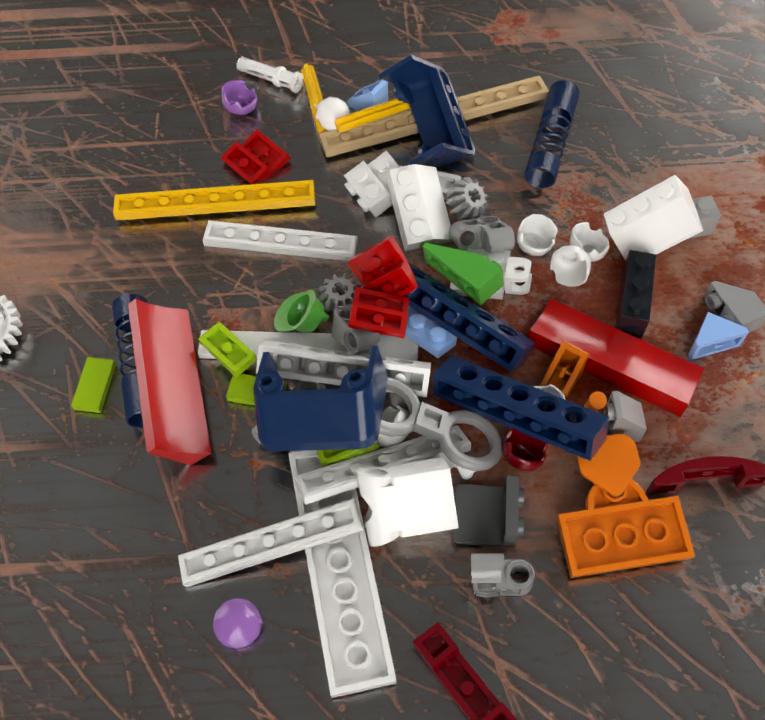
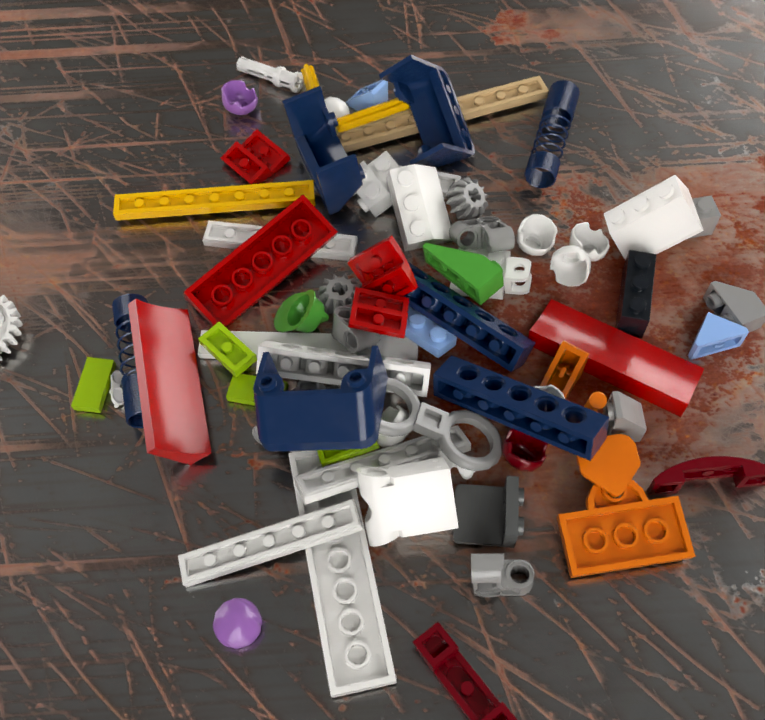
(115, 390): none -> white piece
(260, 263): none -> red arch
(329, 166): none -> dark blue windscreen

